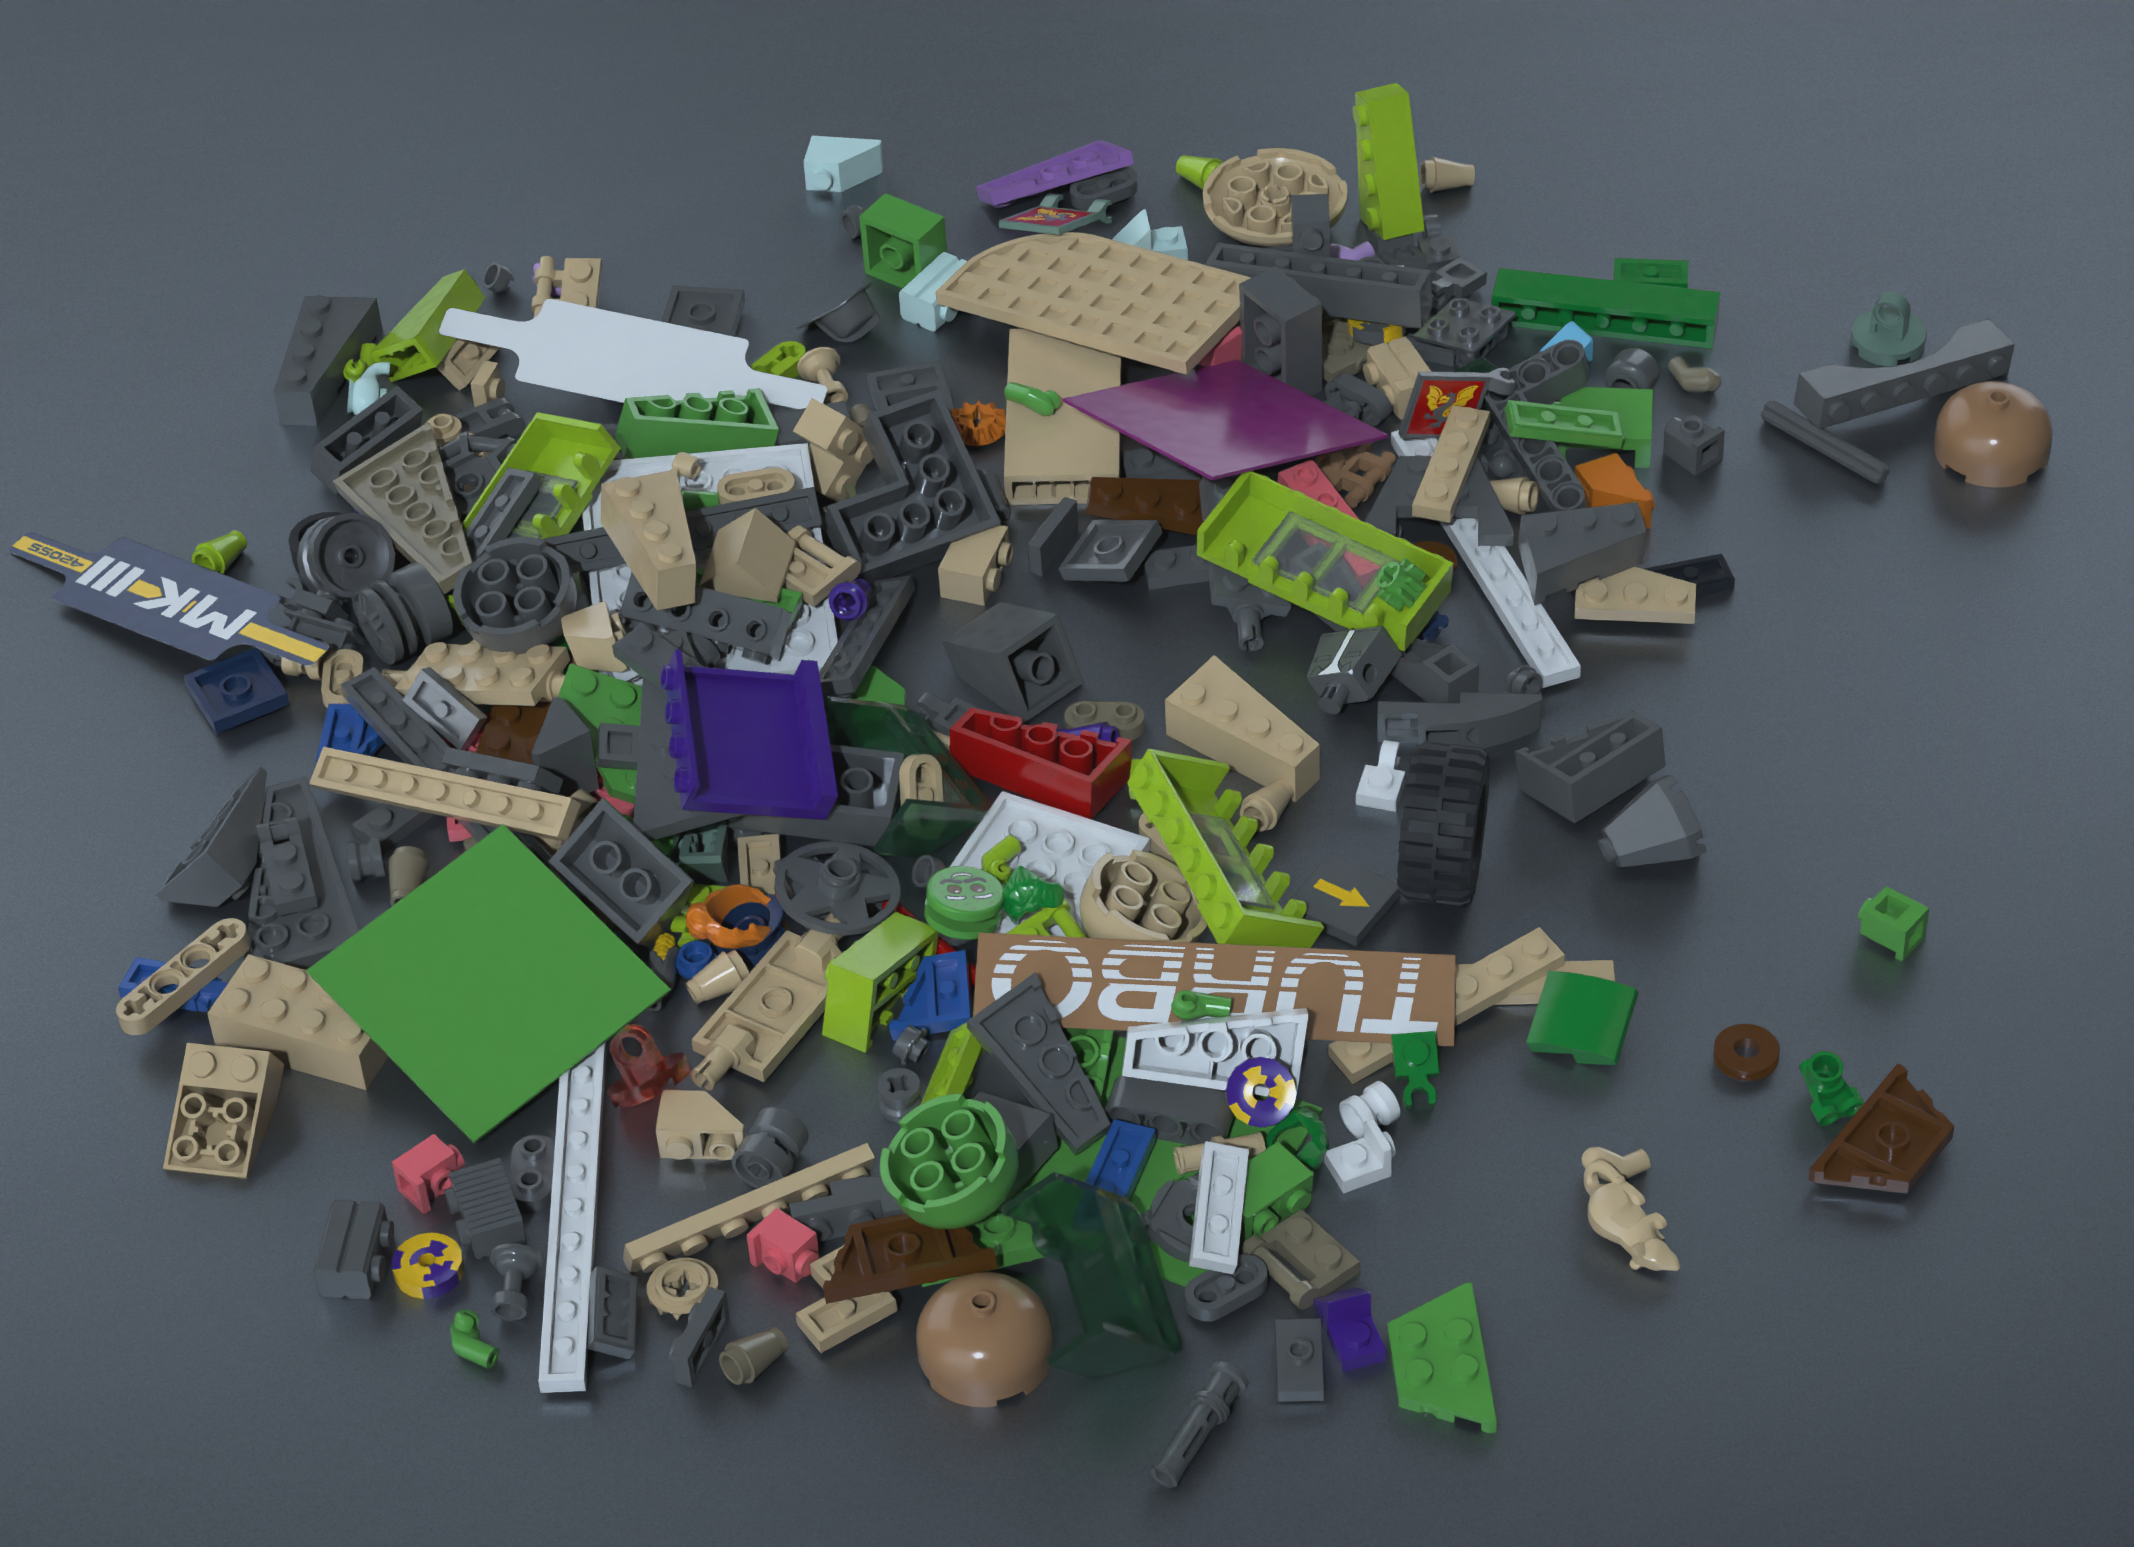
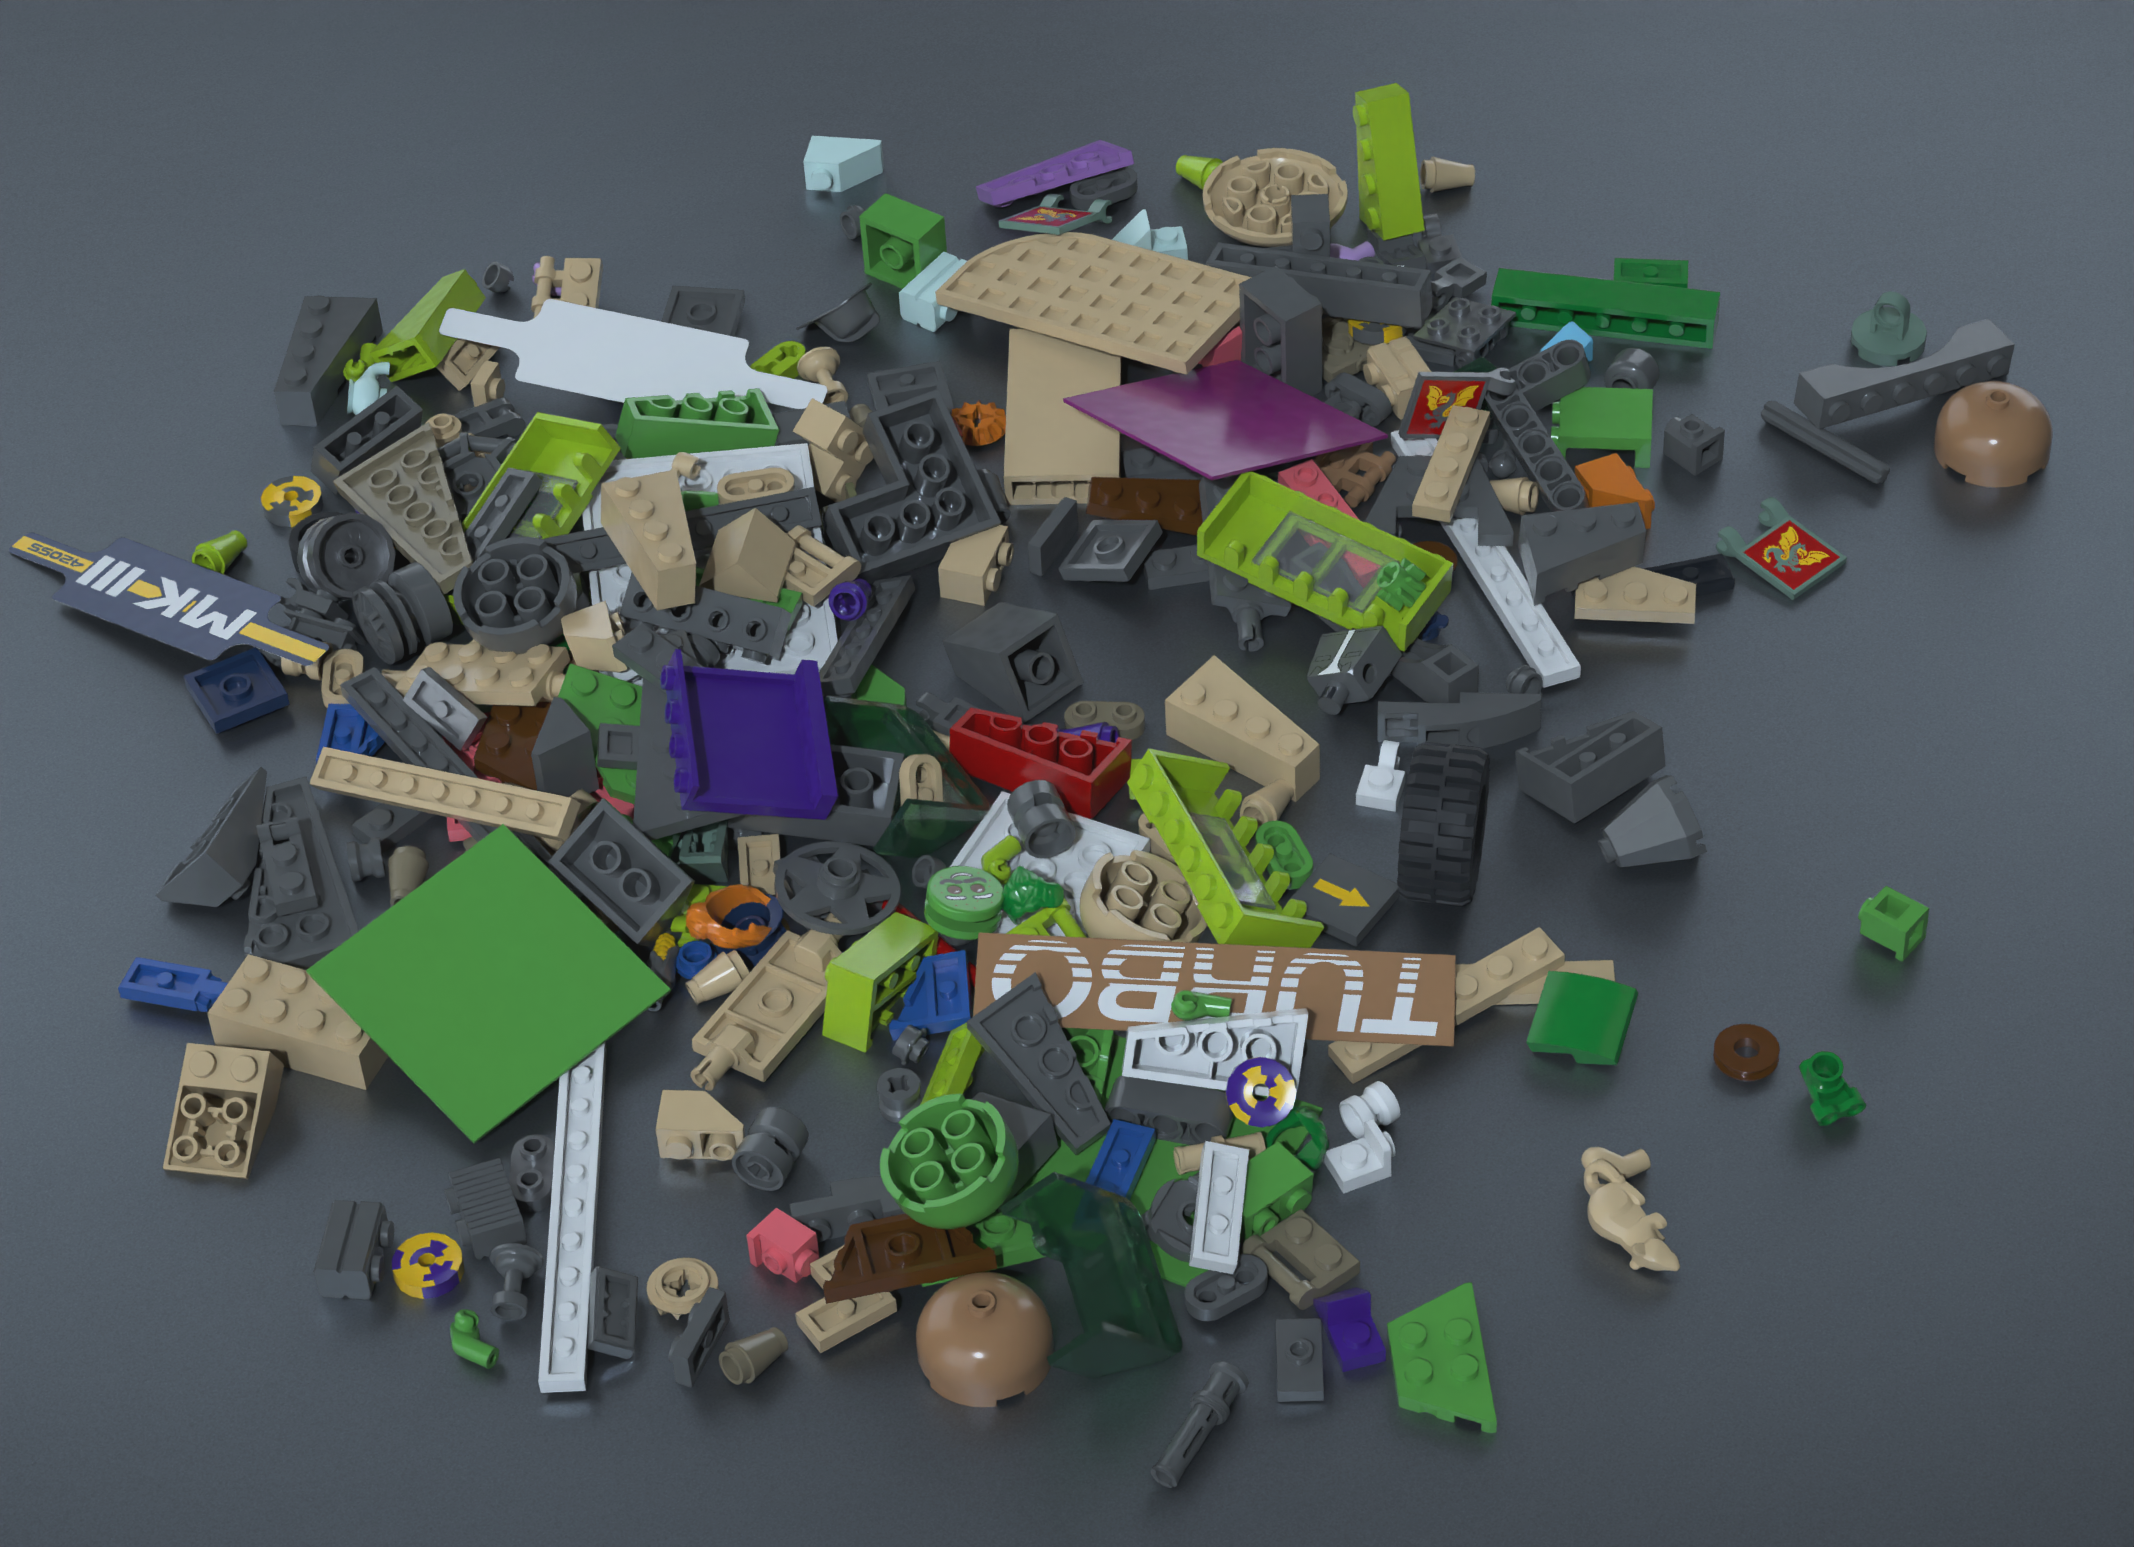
(146, 1008): tan beam -> none
(291, 500): none -> piece
(424, 1170): coral brick -> none
(502, 770): dark grey plate -> none
(644, 1073): clear red tile -> none
(734, 1215): tan plate -> none
(1033, 398): bright green arm -> none
(1041, 819): none -> dark grey wheel
(1289, 851): none -> bright green plate
(1415, 1061): green plate -> none
(1564, 424): bright green tile -> none
(1695, 378): dark tan arm -> none
(1785, 554): none -> flag
(1886, 1140): reddish brown wing -> none

